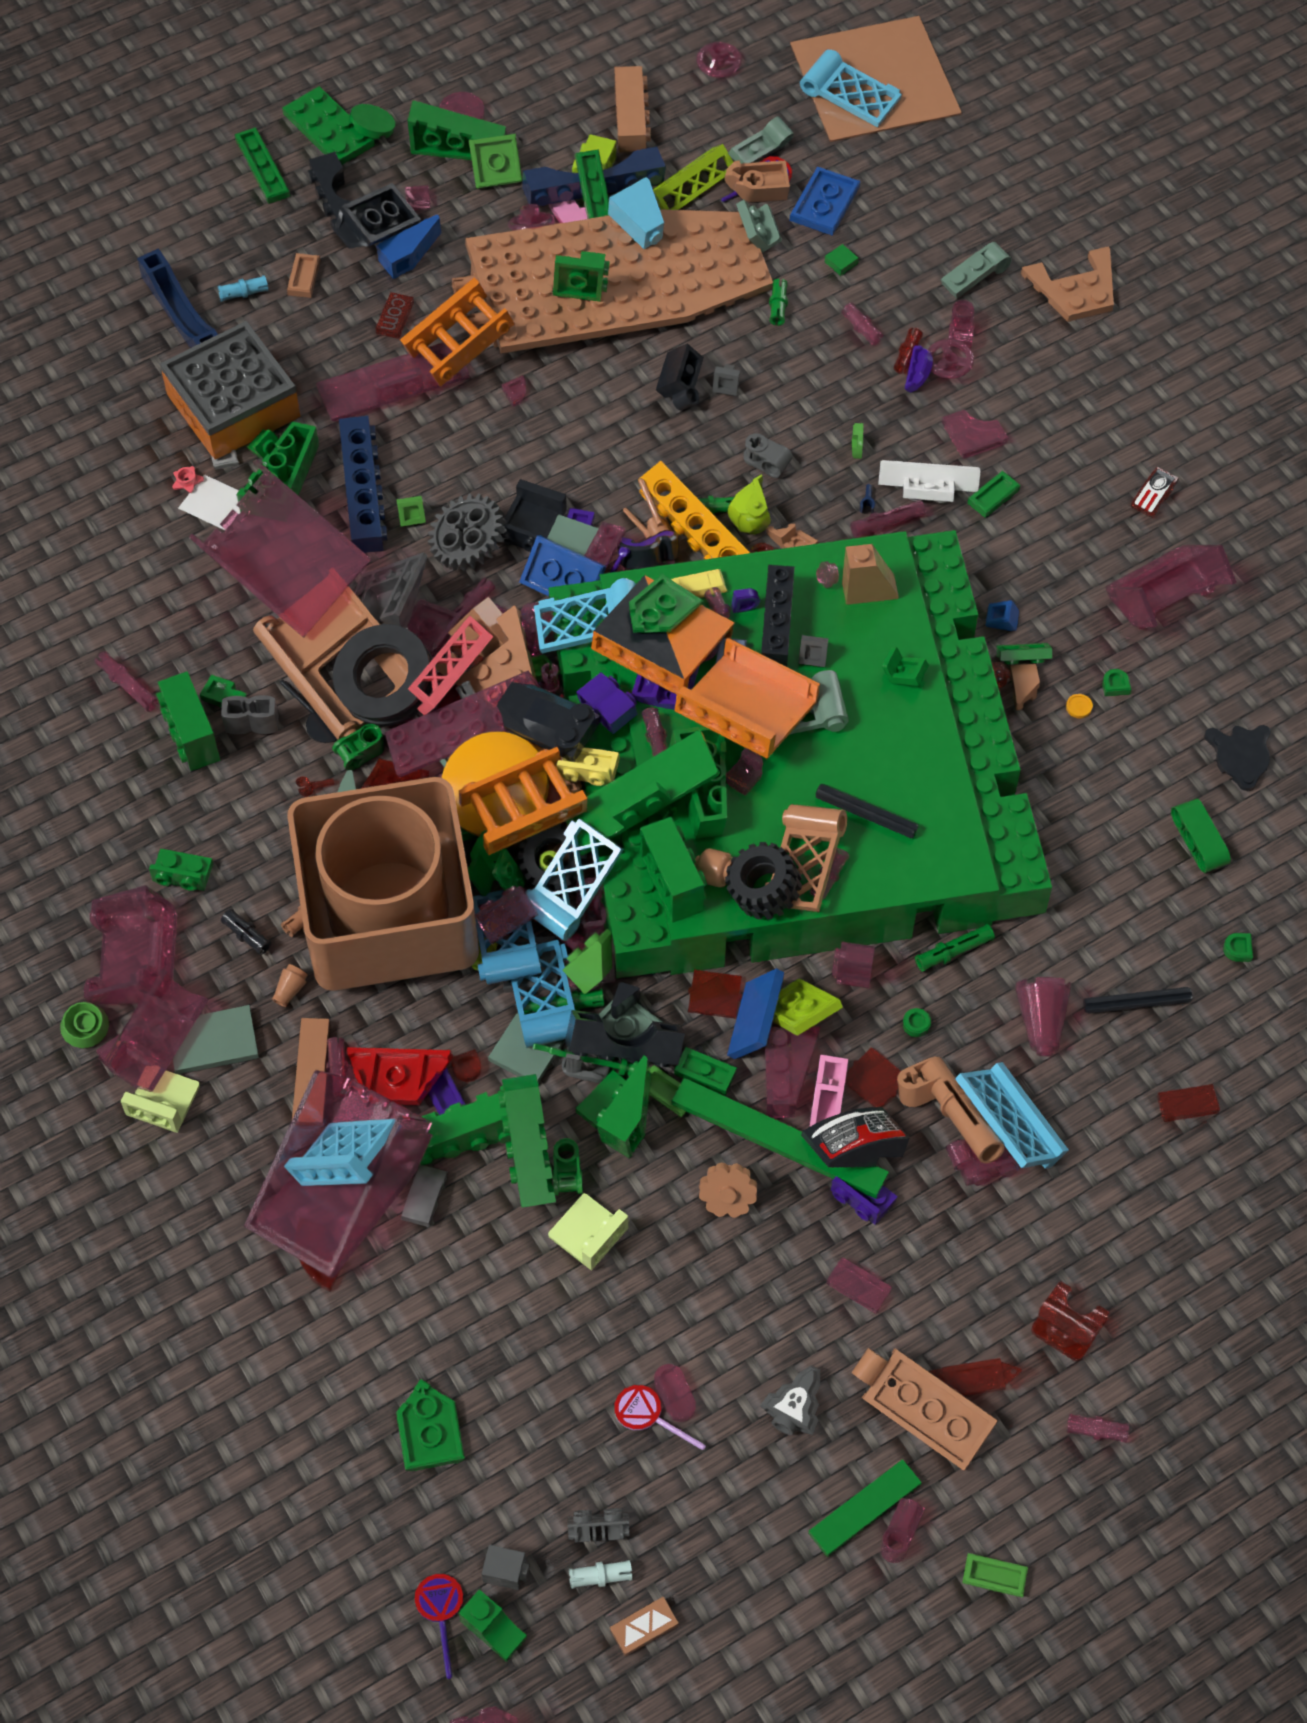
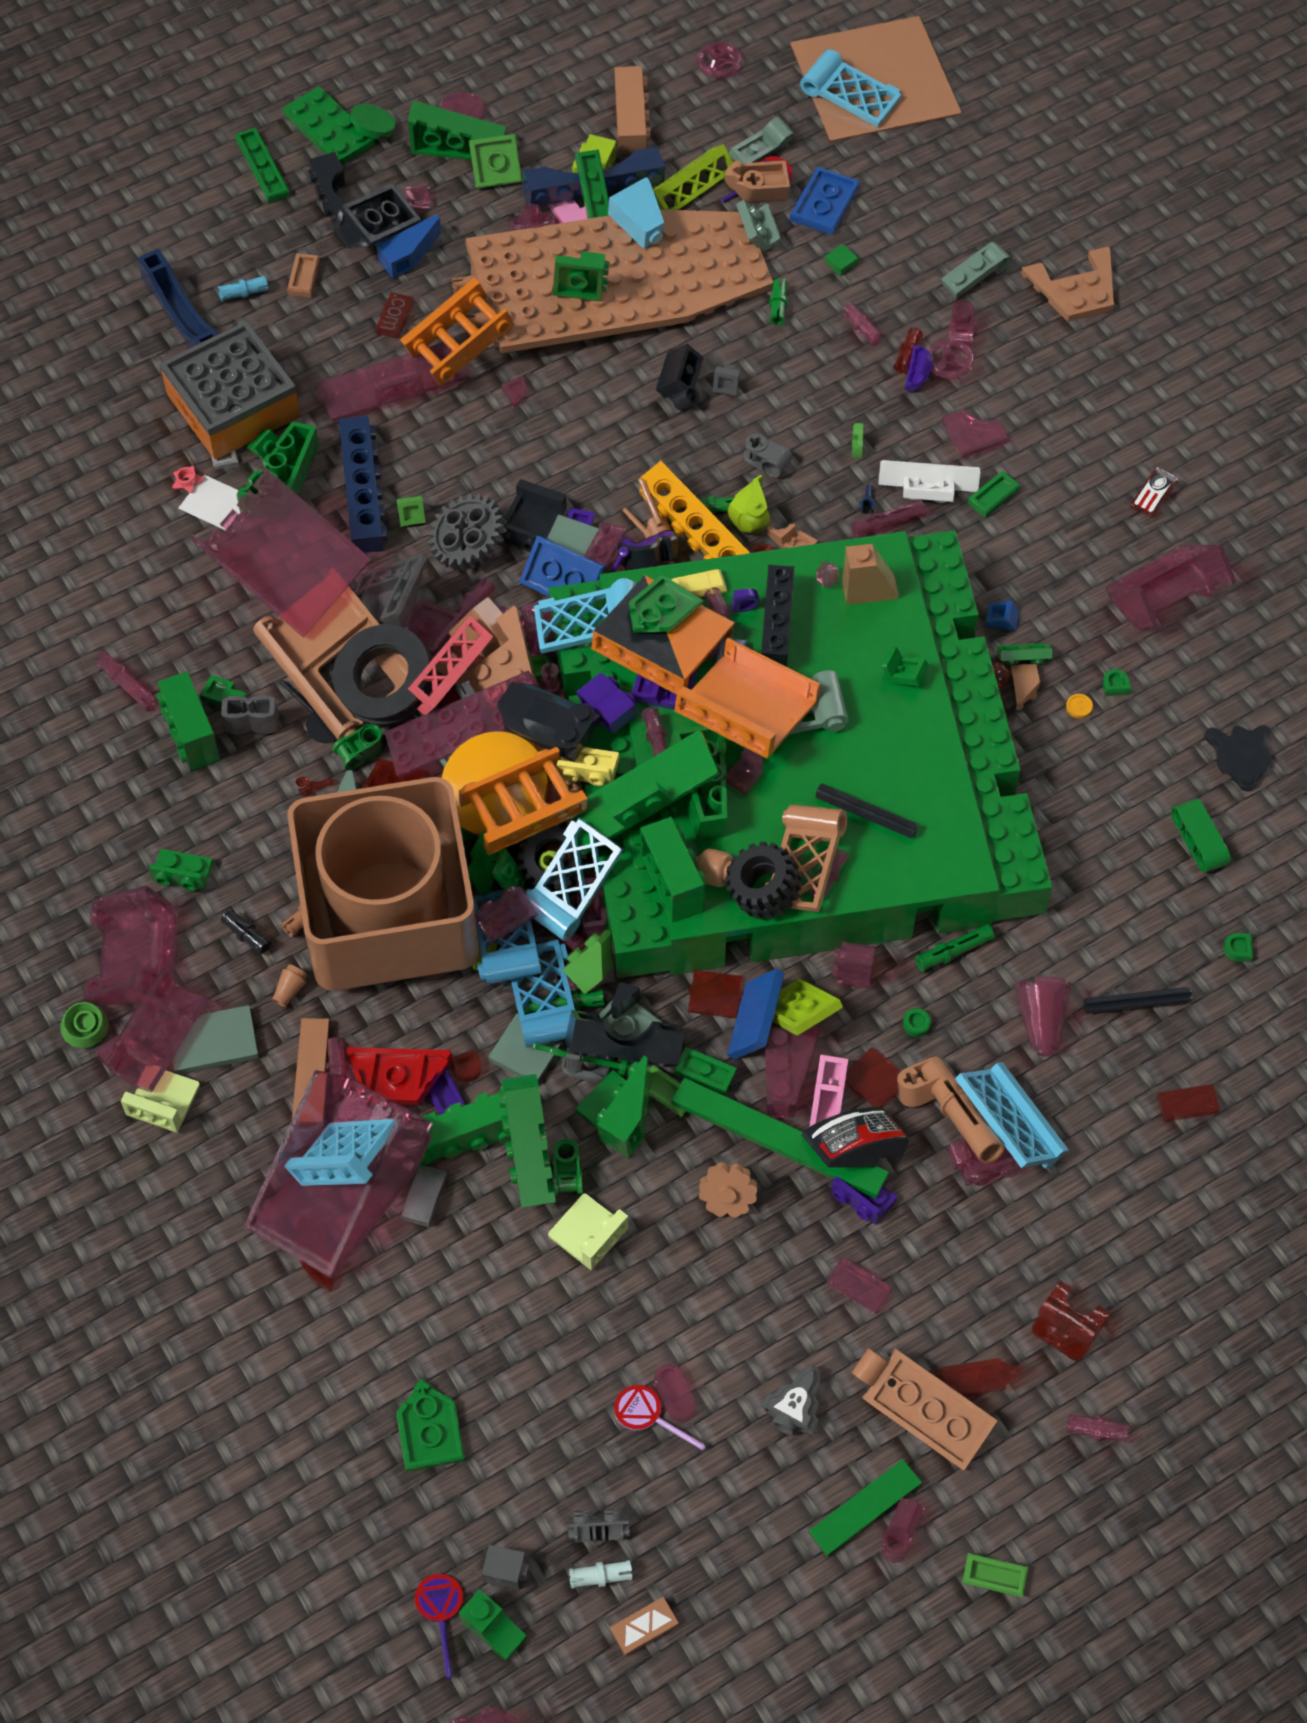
(813, 651): dark grey tile -> none

